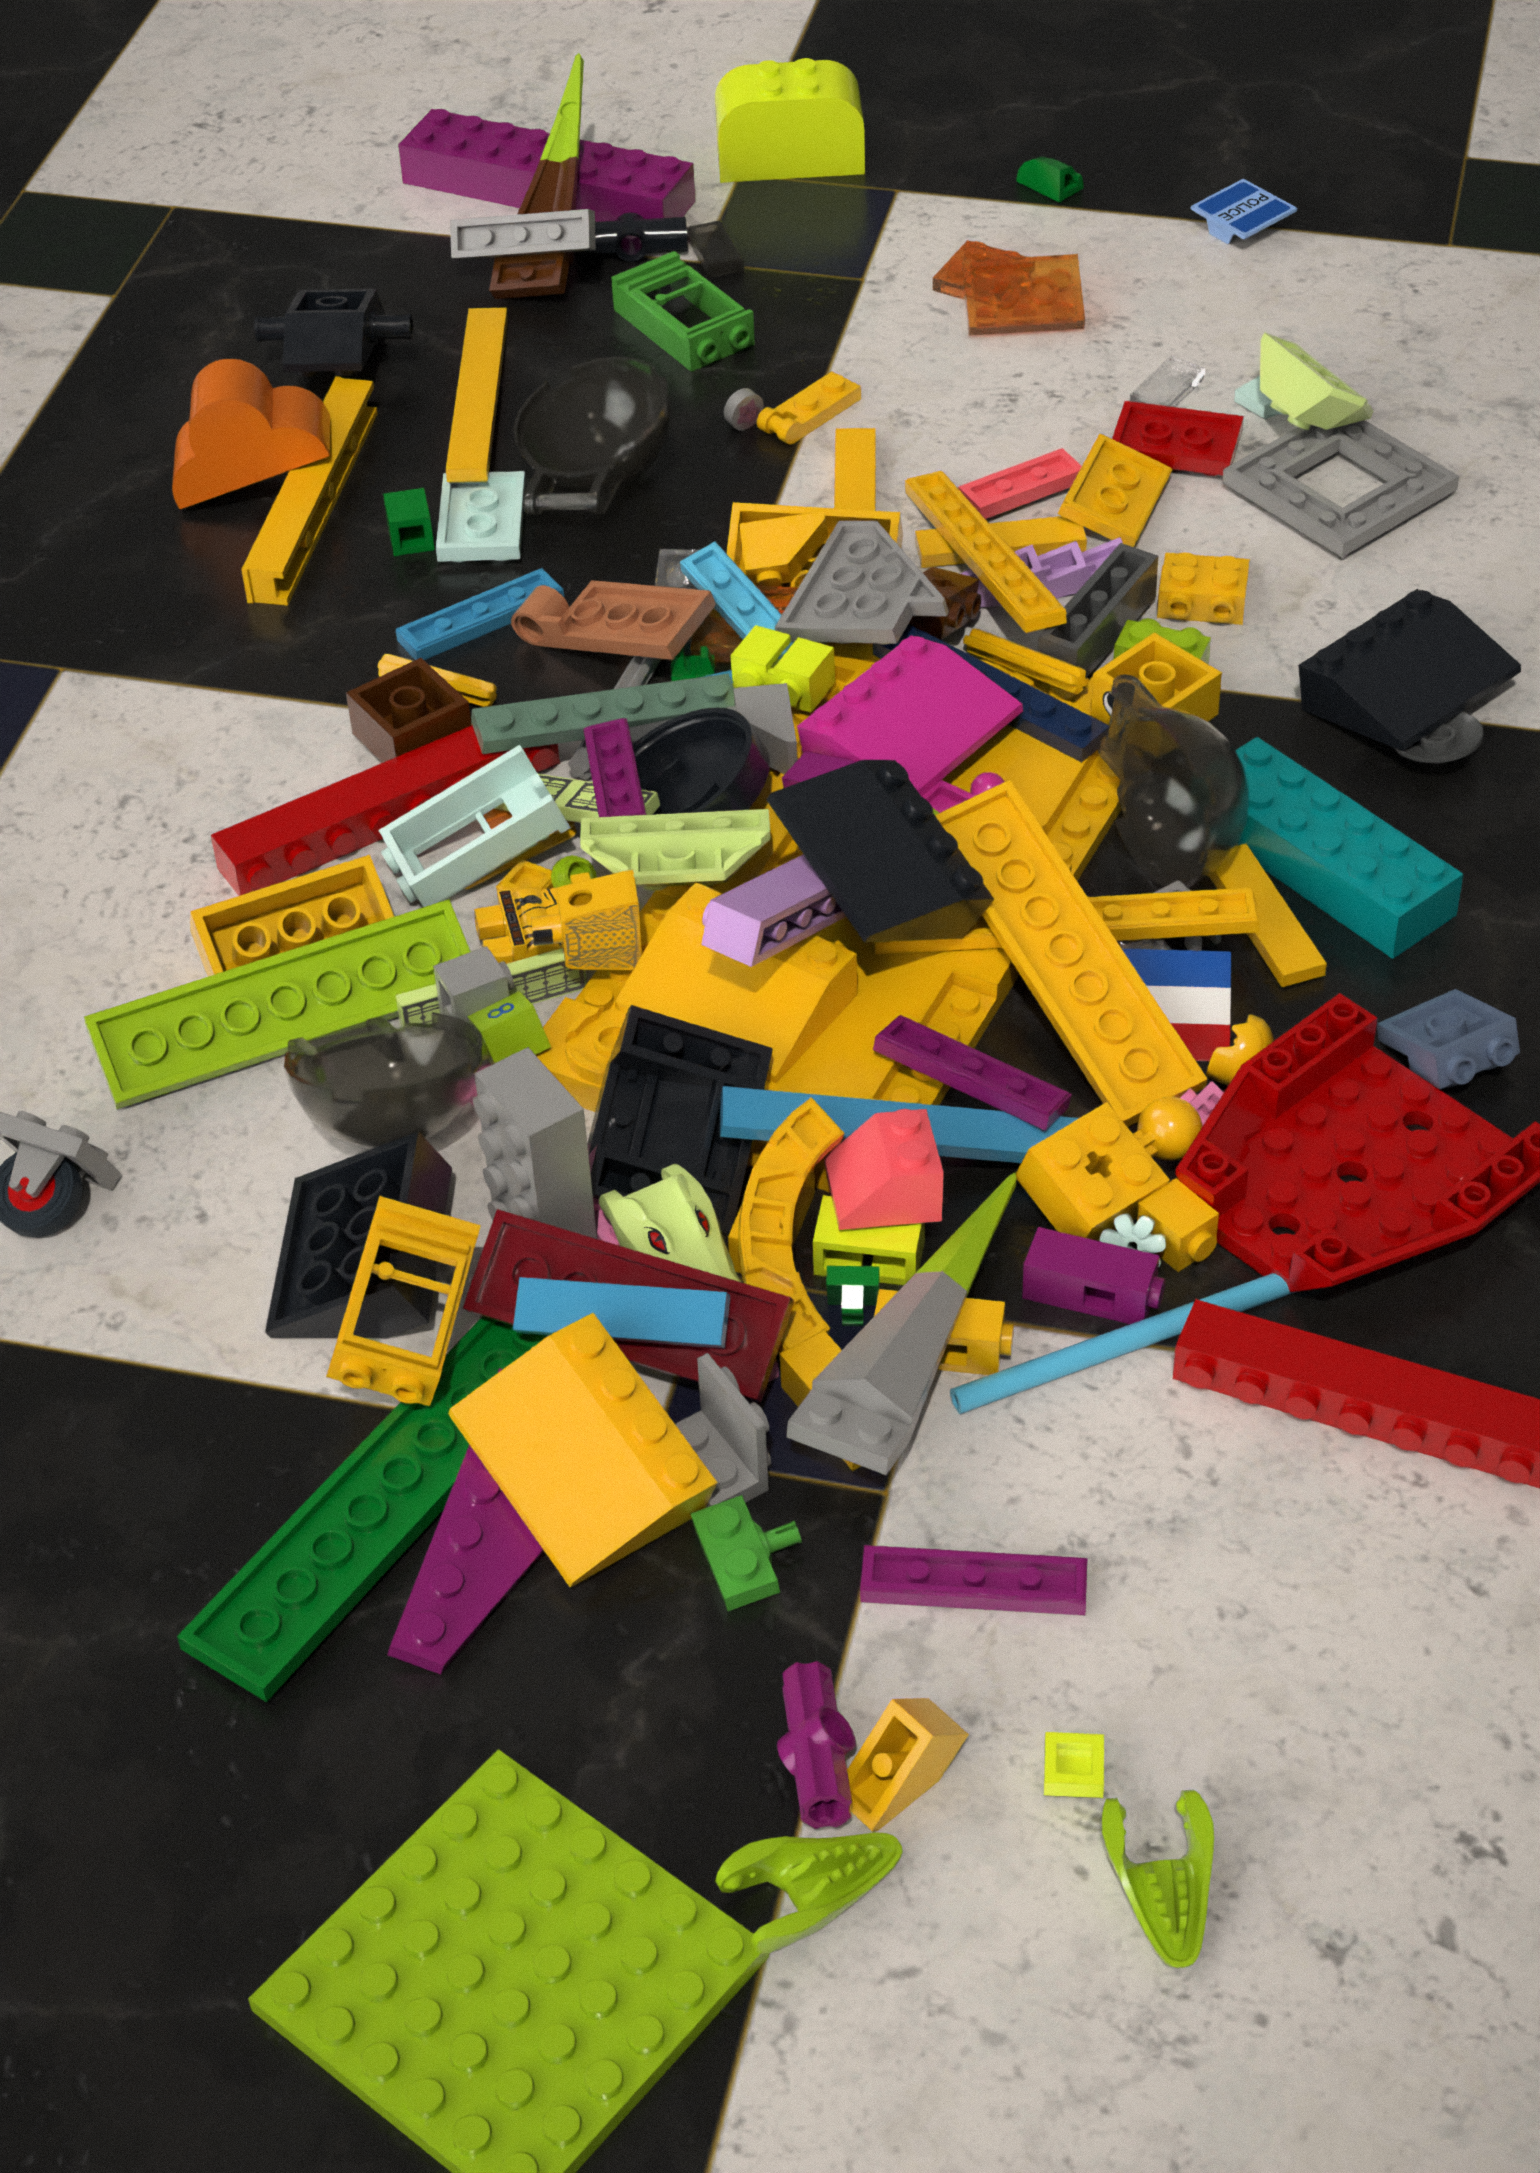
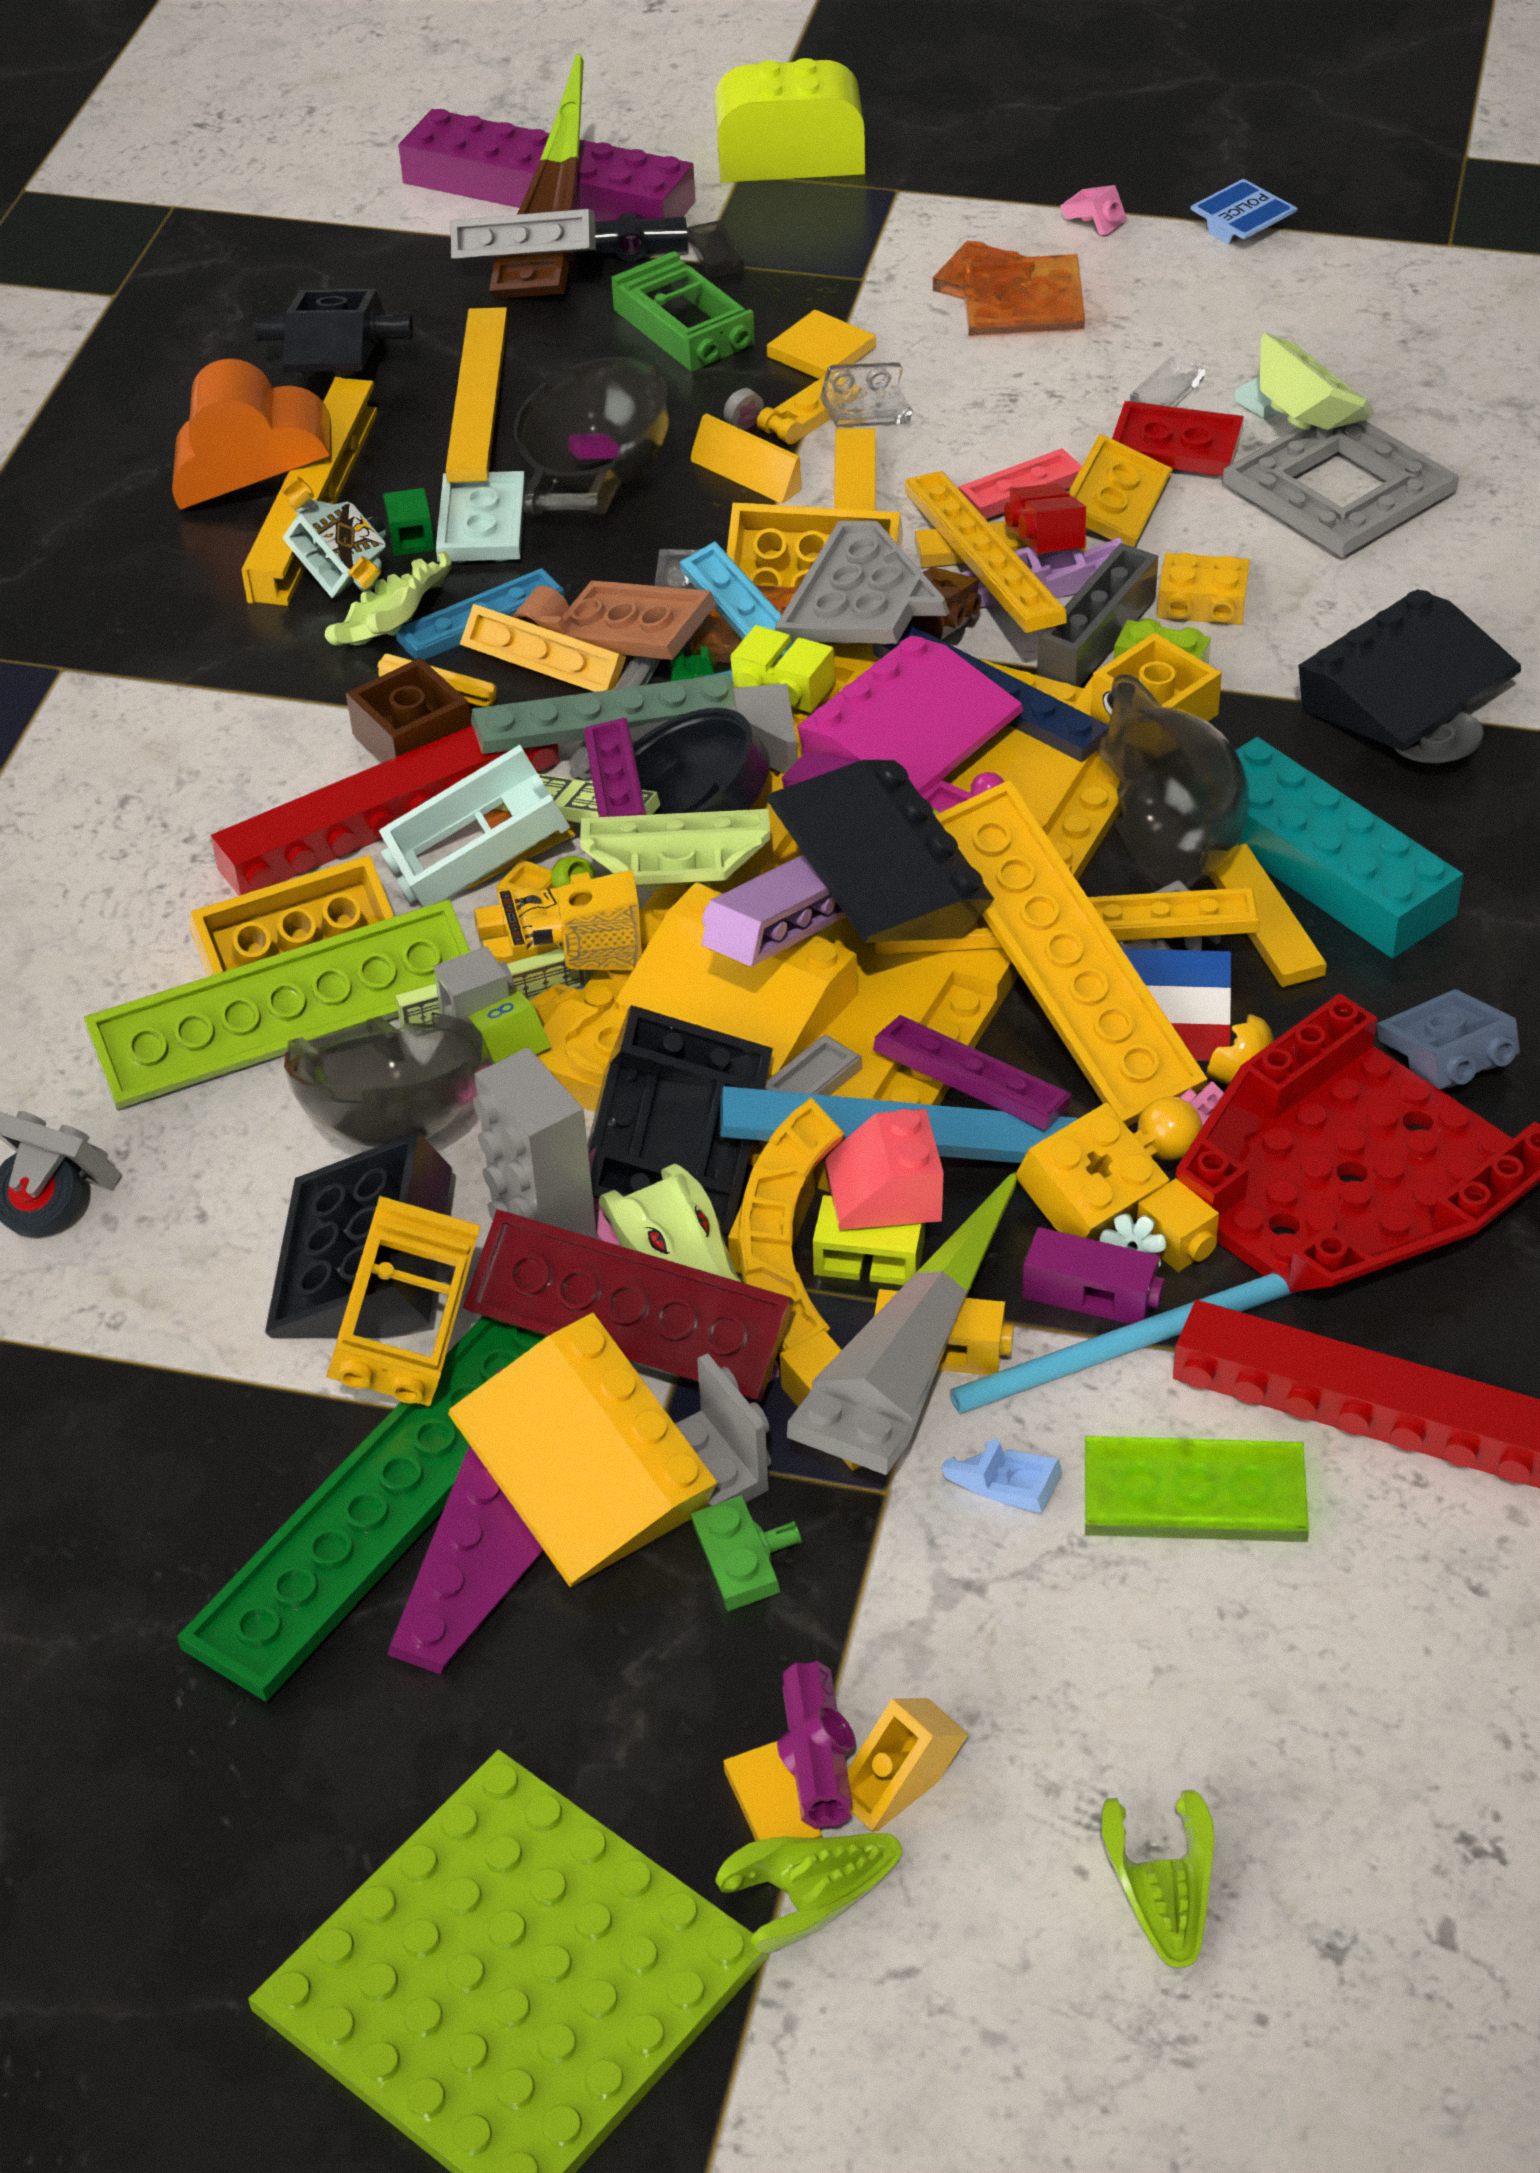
(334, 540): none -> torso
(390, 605): none -> yellowish green animal
(542, 650): none -> yellow plate
(549, 1000): none -> yellow tile
(593, 446): none -> magenta tile
(625, 1311): dark azure tile -> none
(746, 459): none -> yellow slope
(767, 1794): none -> yellow tile
(781, 546): yellow slope -> none
(817, 1069): none -> light grey tile
(820, 342): none -> yellow tile
(852, 1289): green tile -> none
(865, 395): none -> clear bracket
(974, 1580): magenta tile -> none
(1007, 1476): none -> light blue slope
(1026, 661): yellow axle -> none
(1046, 518): none -> red piece
(1050, 178): green brick -> none
(1074, 1764): neon yellow plate -> none
(1098, 204): none -> bright pink bracket
(1195, 1489): none -> clear neon green tile

